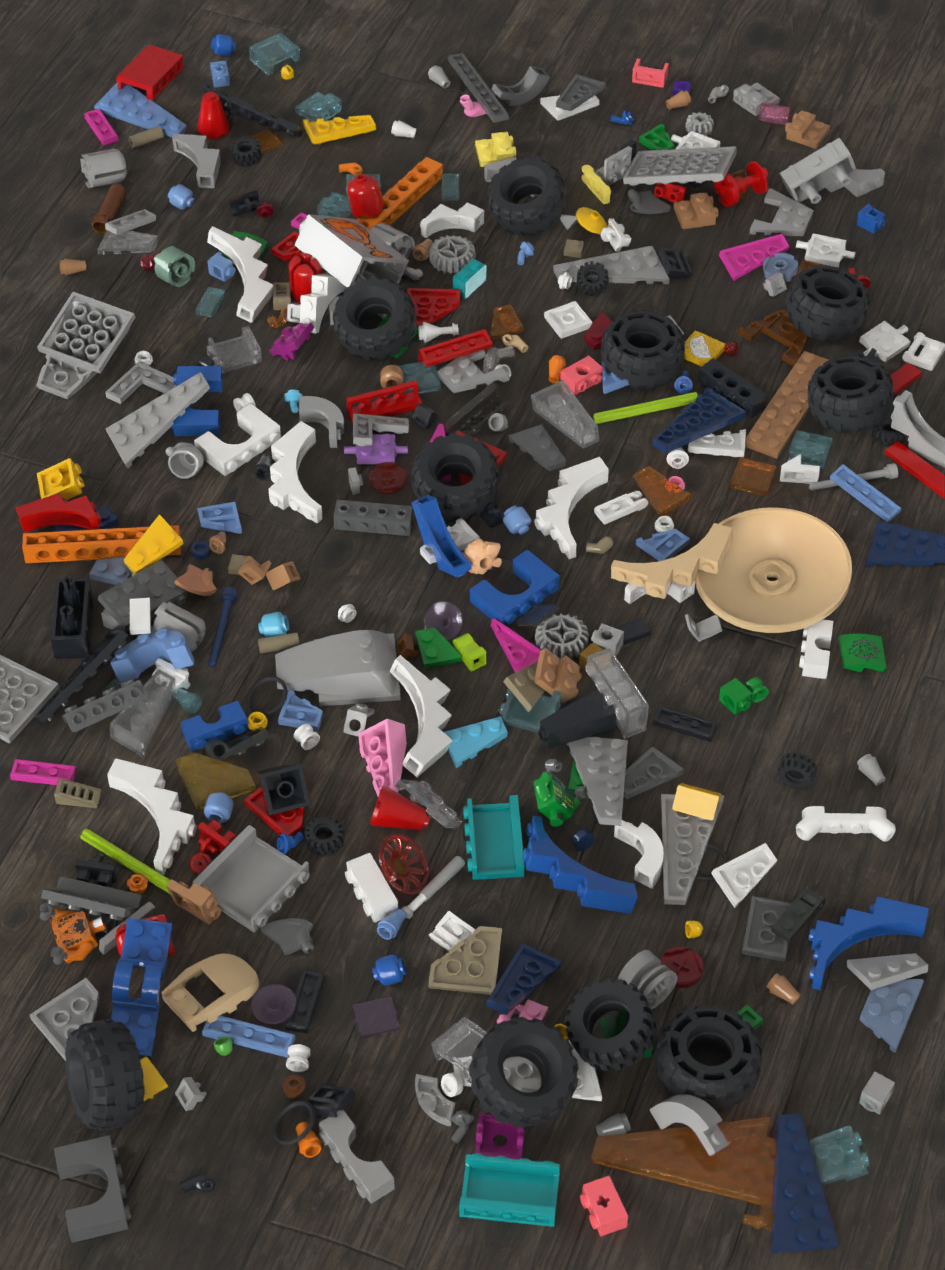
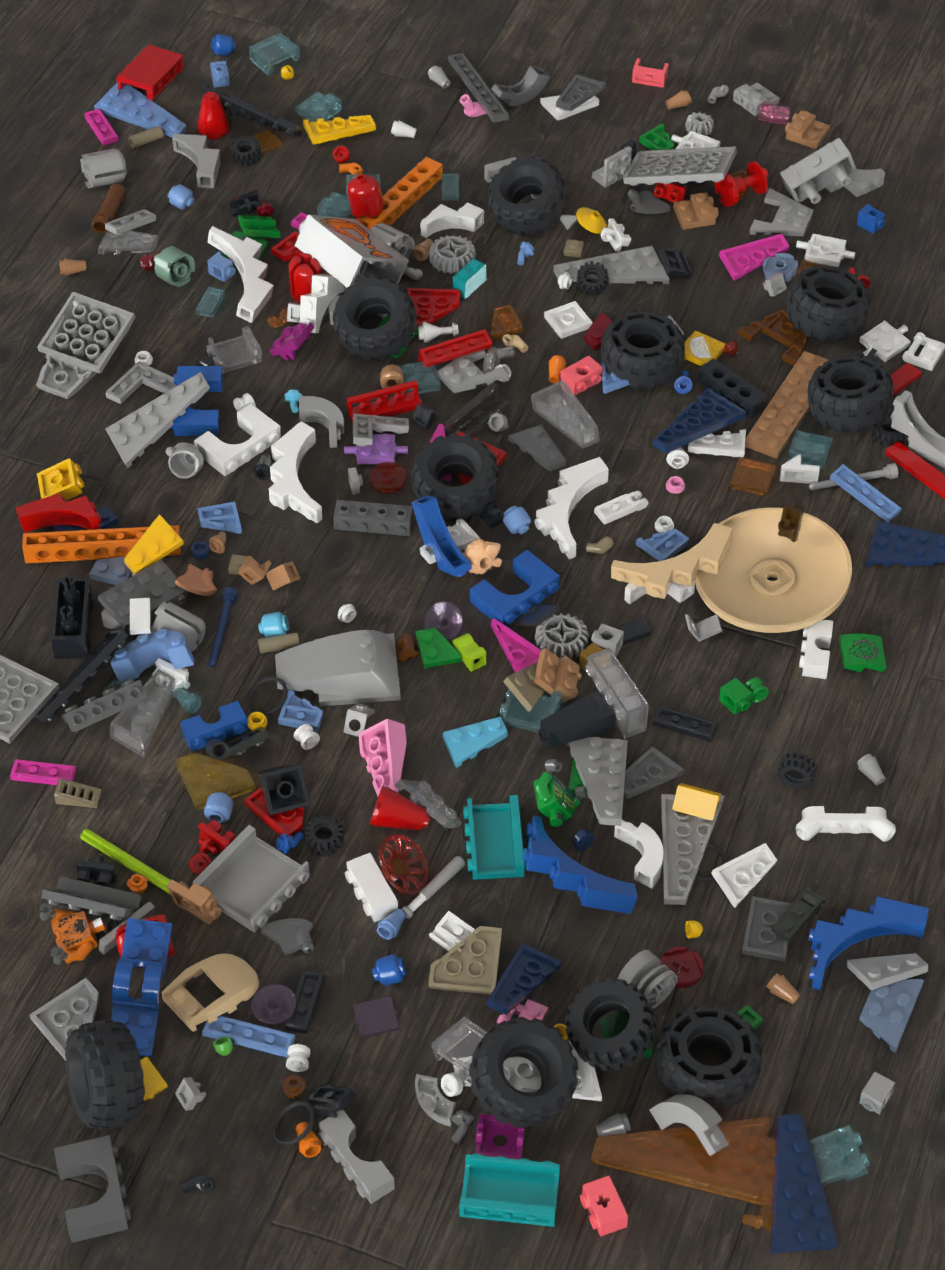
(147, 787): white arch -> none
(258, 226): none -> green slope
(281, 295): dark tan slope -> none
(341, 154): none -> red tile
(432, 717): white arch -> none
(495, 149): light yellow plate -> none
(596, 184): light yellow hinge -> none
(626, 118): blue plate -> none
(644, 408): lime axle -> none
(660, 492): clear orange wing -> none
(681, 86): dark purple tile -> none
(790, 521): none -> dark brown hips

